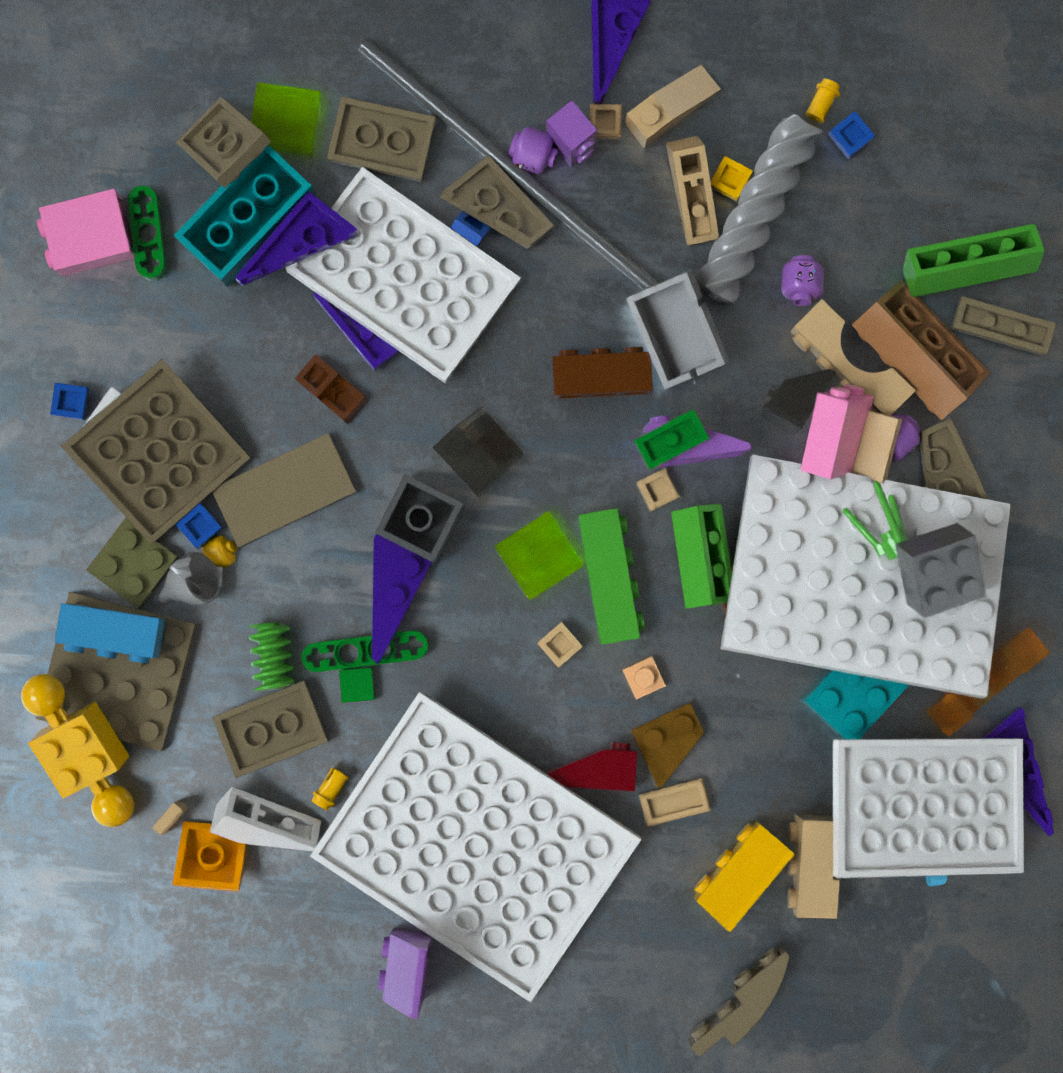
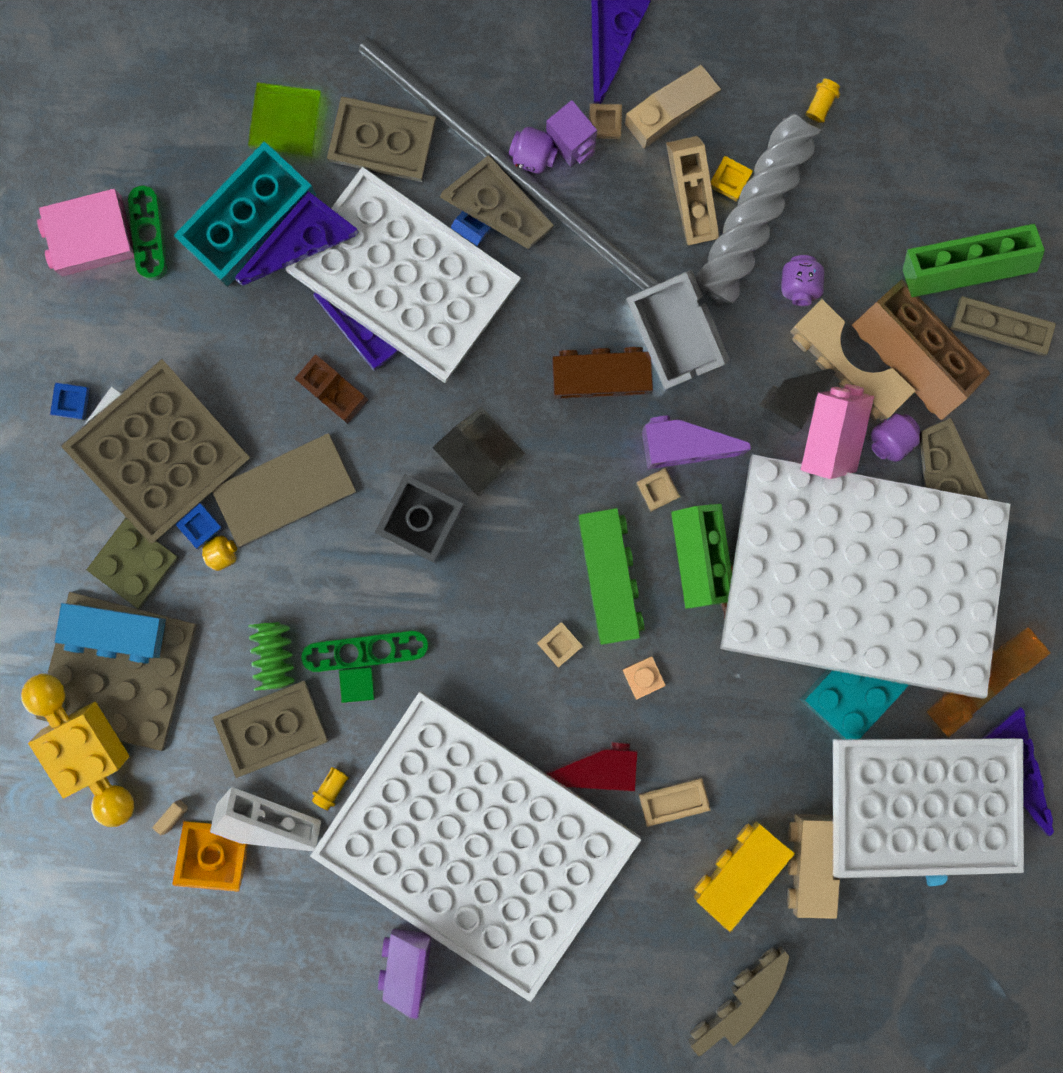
(192, 580): light grey hat -> none
(223, 142): dark tan plate -> none
(395, 583): dark purple wing -> none
(538, 555): clear neon green plate -> none
(668, 741): pearl gold wing -> none
(671, 439): green plate -> none
(851, 135): blue plate -> none
(877, 446): tan tile -> none
(891, 537): bright green plant -> none
(940, 570): dark grey brick -> none

